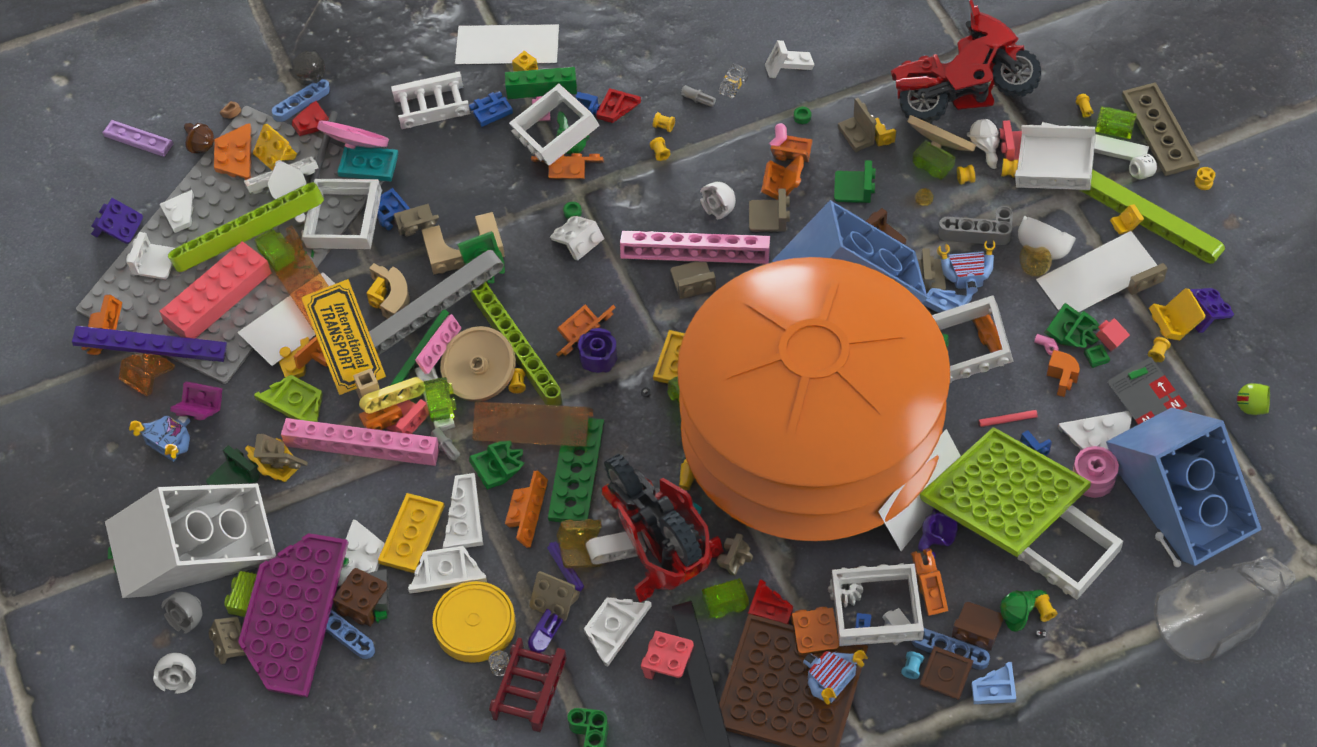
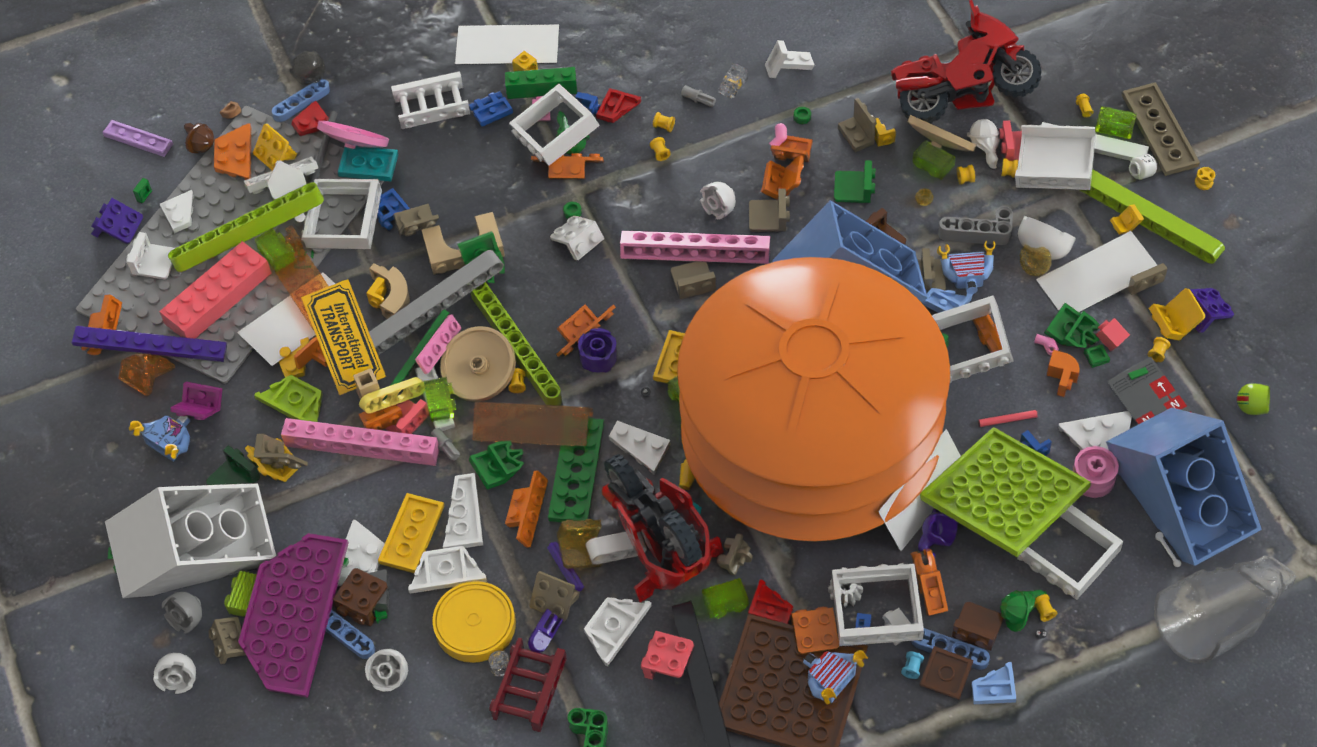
(142, 190): none -> green tile
(386, 669): none -> white cylinder
(642, 445): none -> white wing

